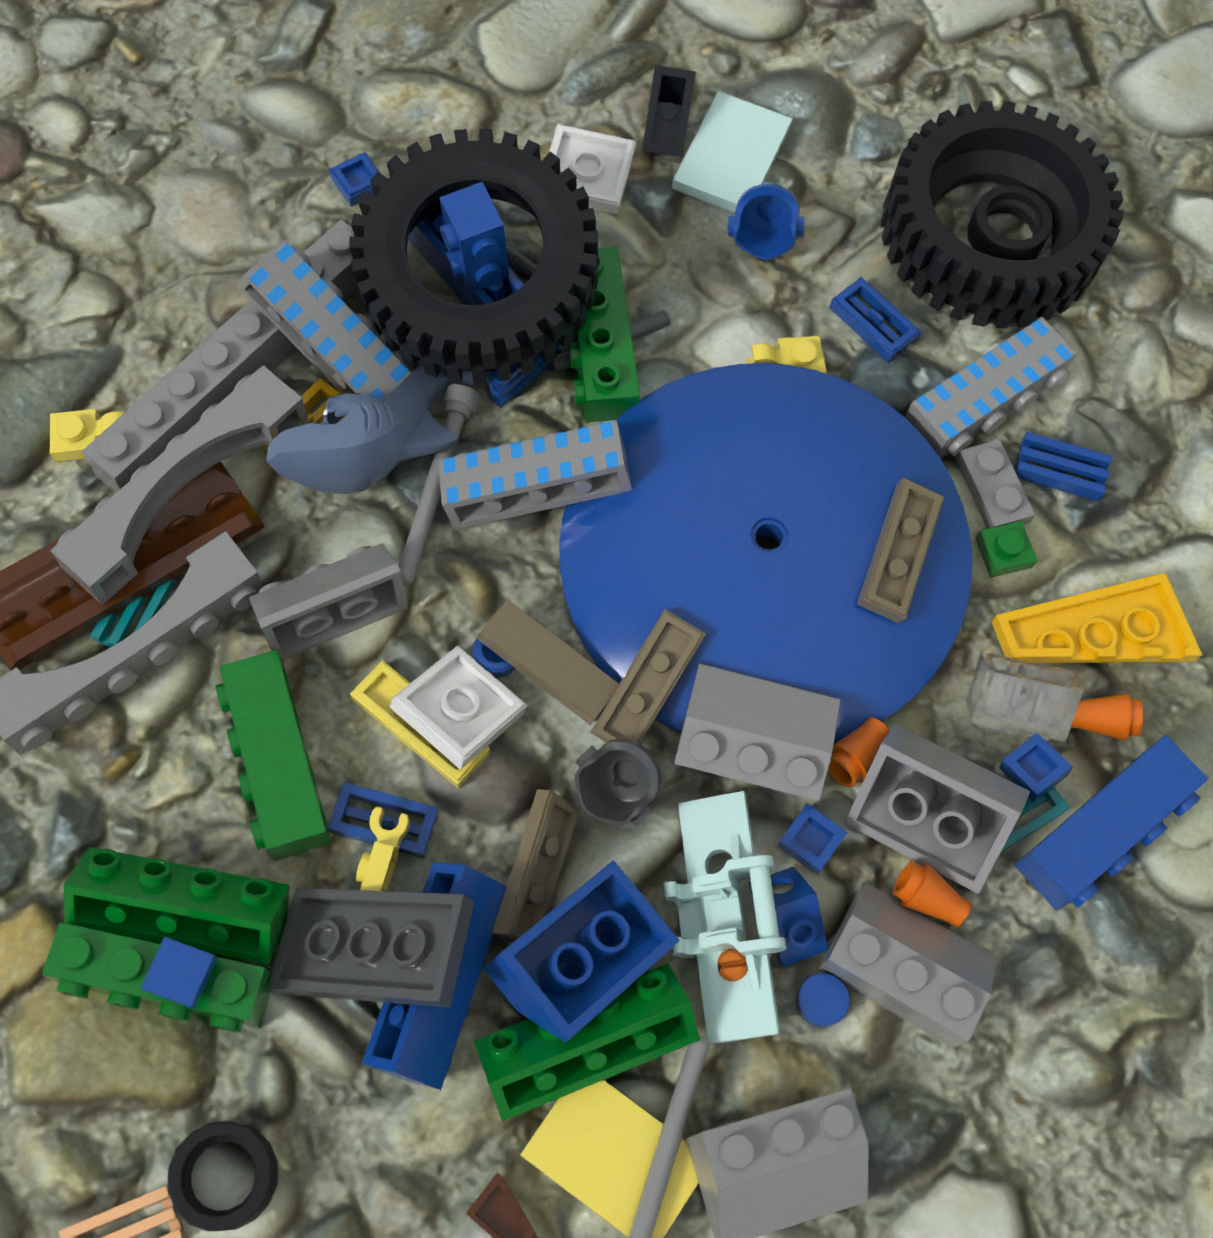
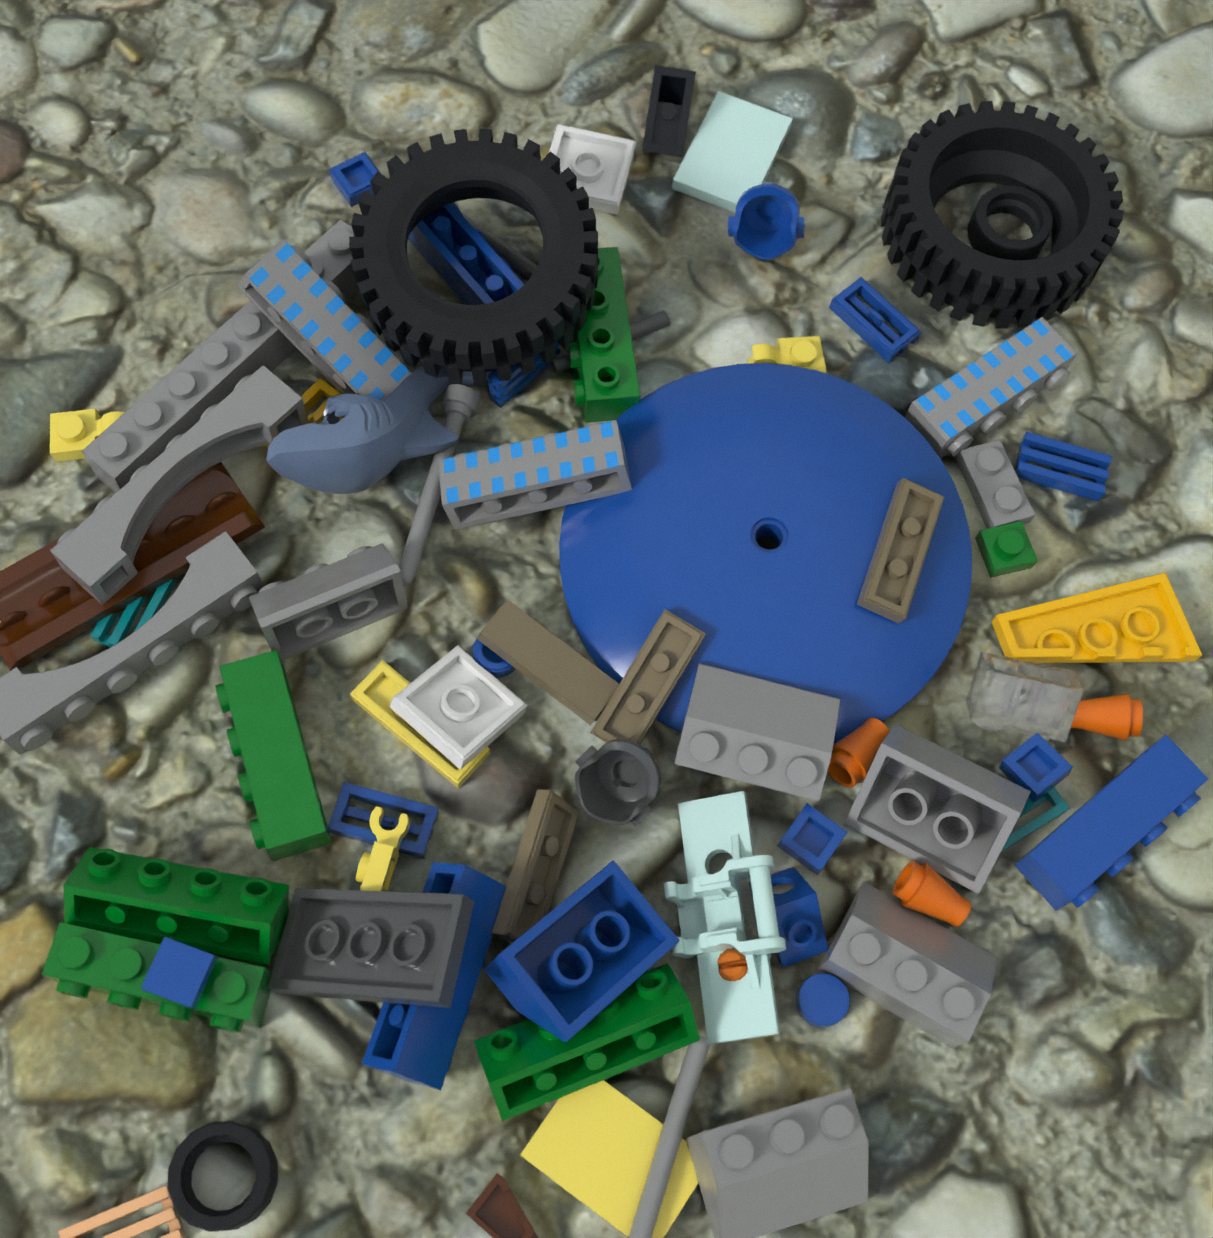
(474, 237): blue brick -> none

